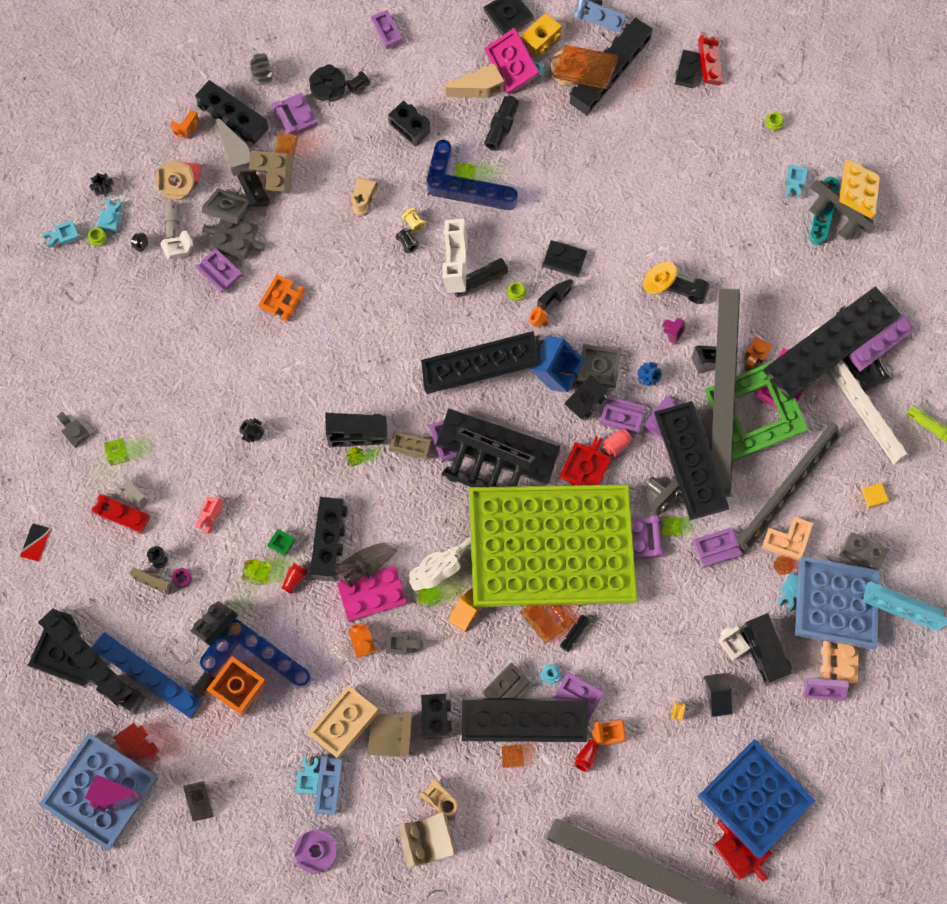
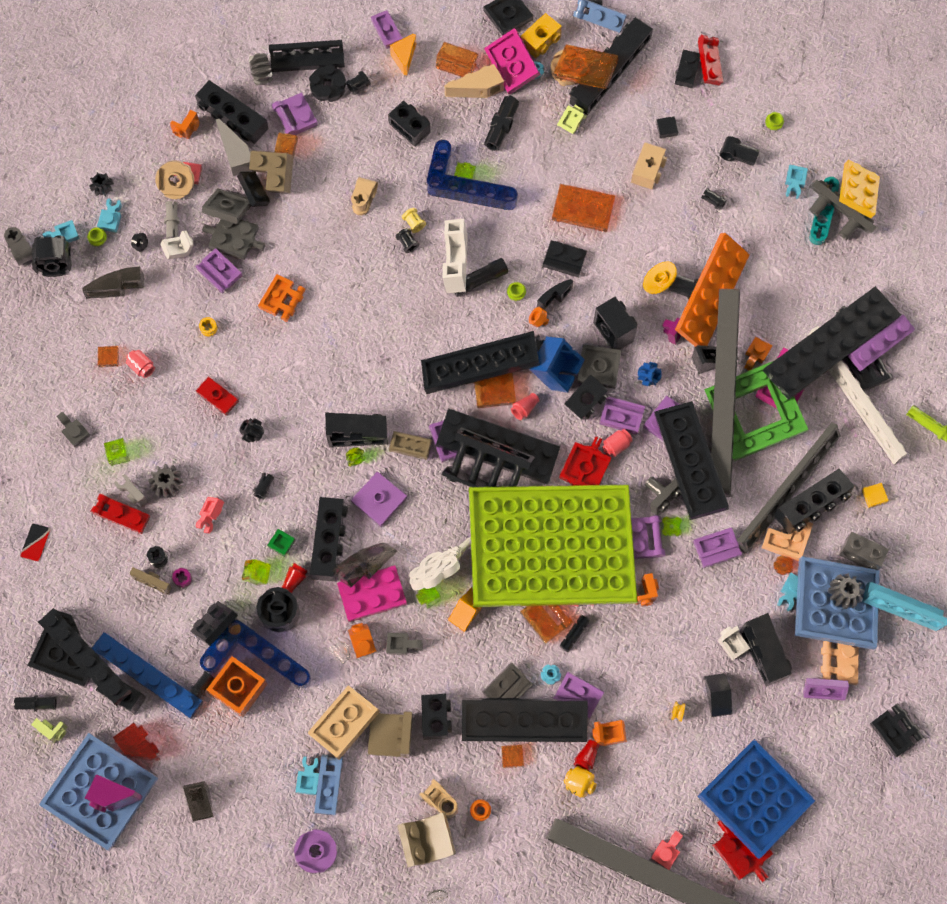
(19, 247): none -> flat silver piece
(35, 703): none -> black axle
(46, 729): none -> yellowish green bracket
(51, 256): none -> black brick
(108, 356): none -> clear orange tile
(115, 283): none -> clear smoke slope
(140, 363): none -> coral brick
(165, 488): none -> flat silver gear
(210, 332): none -> yellow bush
(217, 396): none -> red plate
(263, 486): none -> black pin
(278, 609): none -> black brick
(307, 57): none -> black fence
(379, 499): none -> medium lavender plate
(403, 52): none -> light orange slope
(456, 60): none -> clear orange hinge
(480, 803): none -> orange plate
(495, 391): none -> clear orange plate
(523, 407): none -> coral cone
(571, 118): none -> yellowish green bracket
(580, 782): none -> yellow head
(583, 207): none -> clear orange plate
(615, 323): none -> black brick
(649, 156): none -> tan brick
(650, 588): none -> orange bracket
(666, 853): none -> coral plate
(667, 127): none -> black tile
(714, 199): none -> black pin
(720, 272): none -> orange plate
(734, 150): none -> black piece
(835, 482): none -> black brick
(838, 592): none -> flat silver gear
(892, 733): none -> black plate

